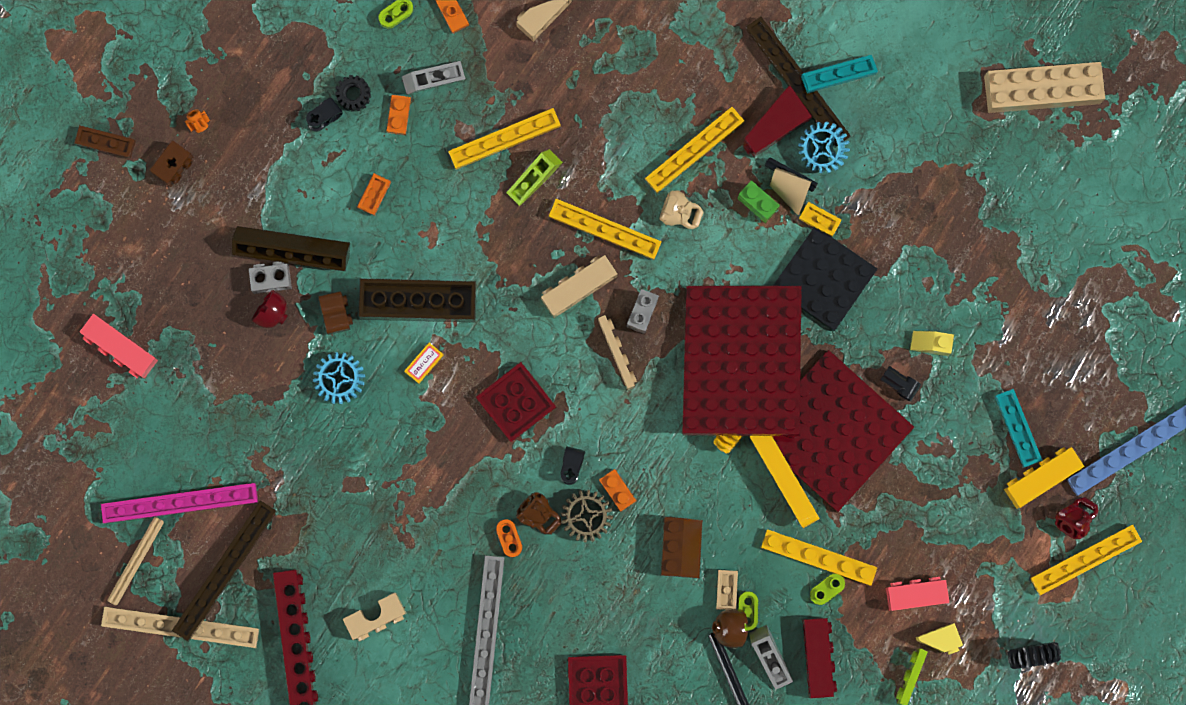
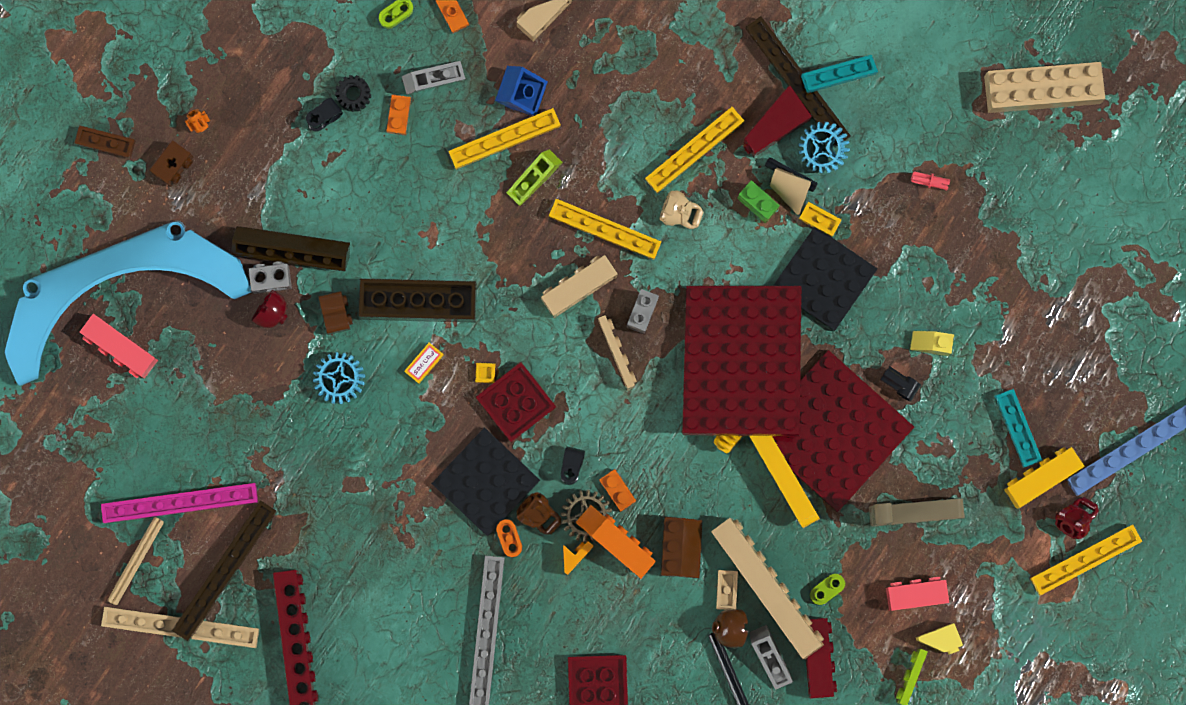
(151, 250): none -> medium azure panel
(360, 626): tan arch -> none
(374, 194): orange plate -> none
(485, 373): none -> yellow tile
(485, 481): none -> black plate
(521, 90): none -> blue slope
(572, 560): none -> light orange slope
(616, 541): none -> orange wedge
(750, 610): lime plate -> none
(767, 587): none -> tan brick
(819, 557): yellow plate -> none
(916, 512): none -> dark tan beam
(930, 180): none -> coral axle
(1034, 655): black gear -> none

